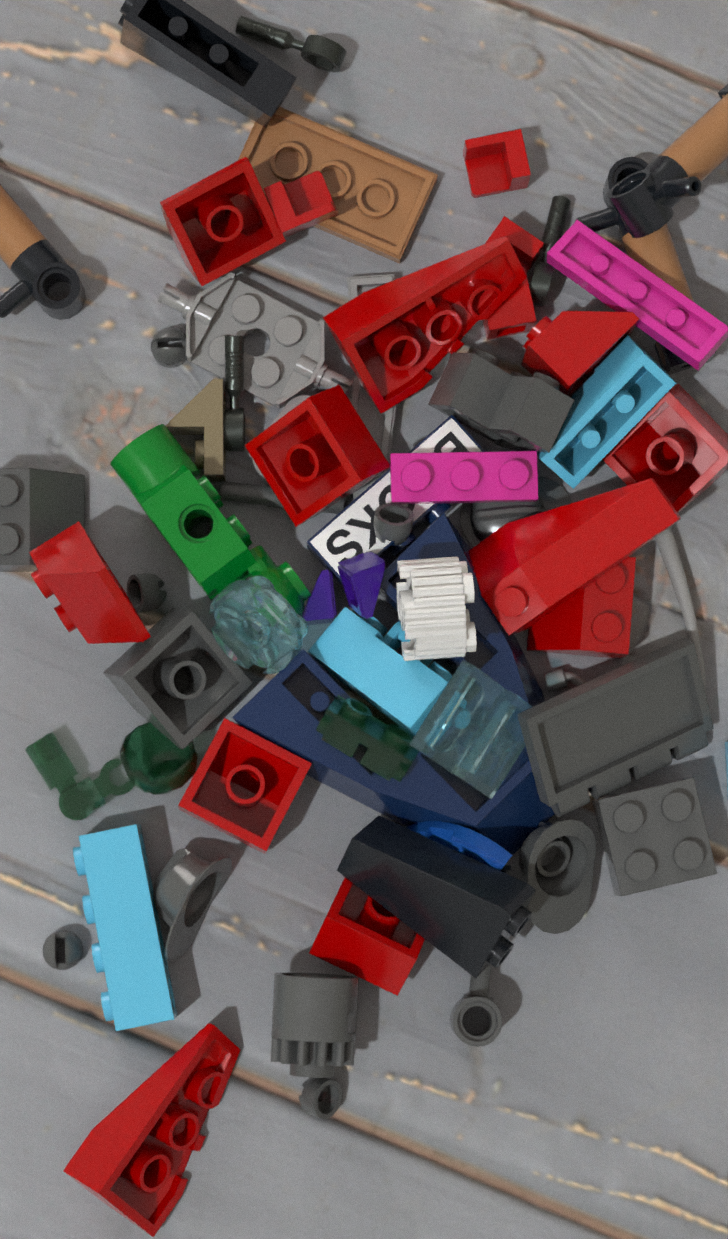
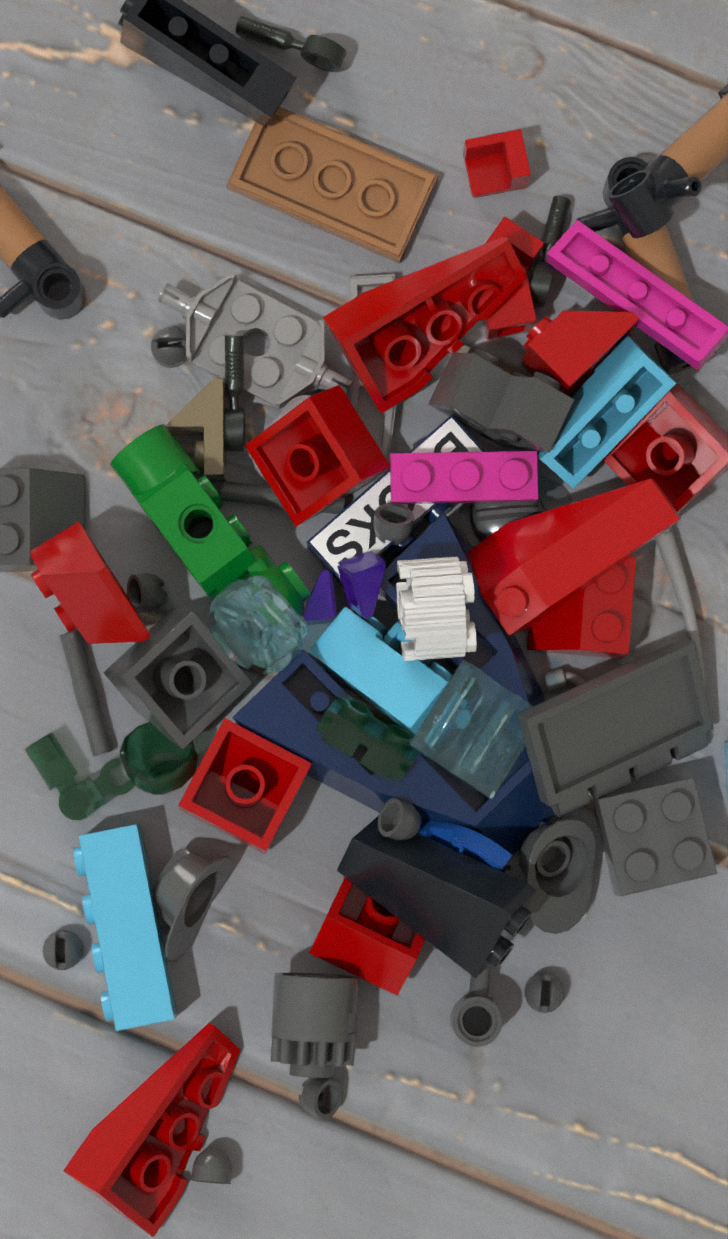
(85, 693): none -> dark grey piece
(212, 1167): none -> dark grey hinge
(221, 222): red slope -> none
(301, 203): red panel -> none
(398, 820): none -> dark grey hinge
(533, 992): none -> dark grey hinge

